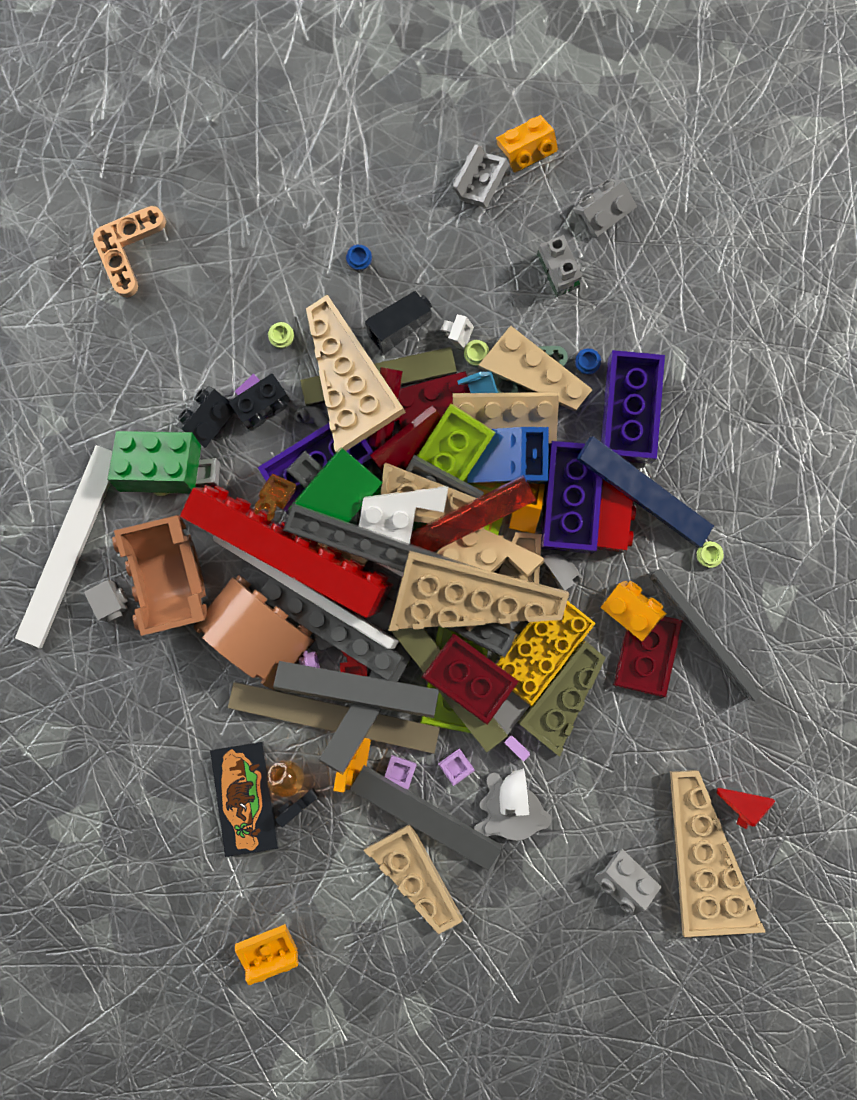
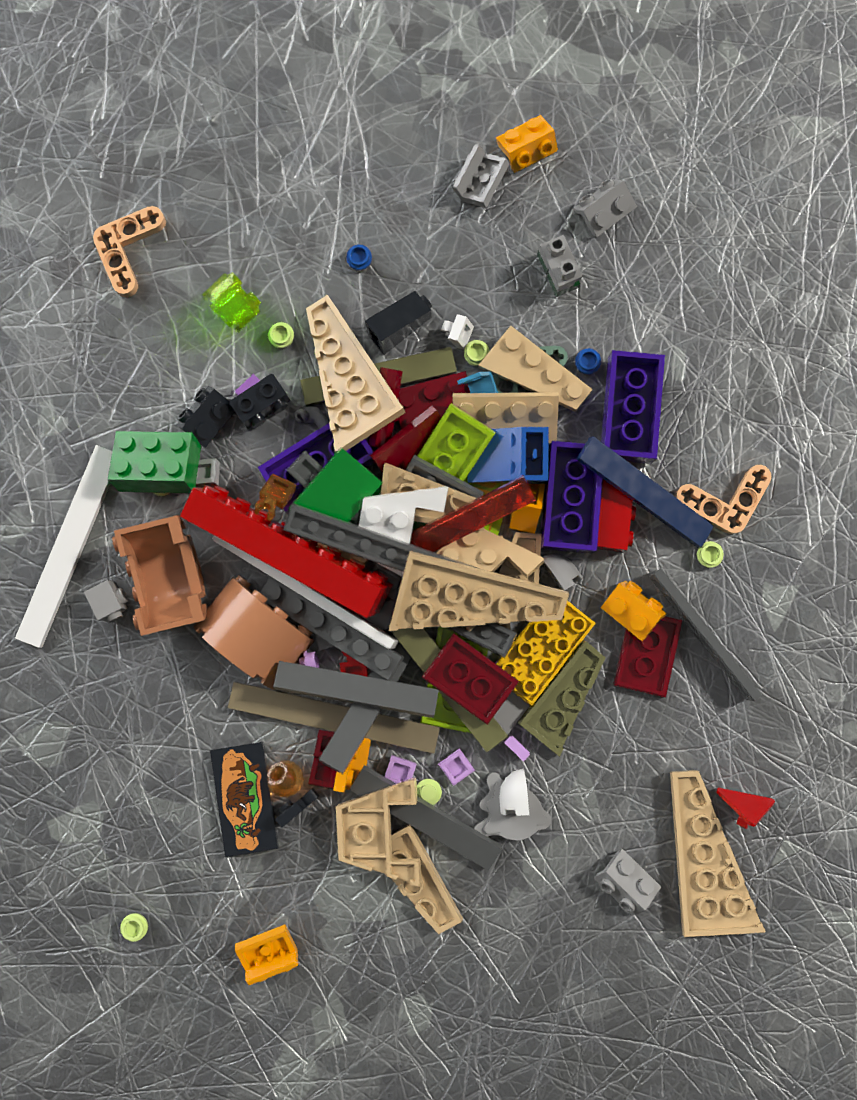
(134, 927): none -> yellowish green plate
(232, 302): none -> clear neon green brick
(321, 774): none -> dark red slope
(366, 832): none -> tan wing
(429, 791): none -> yellowish green plate
(726, 510): none -> light nougat beam

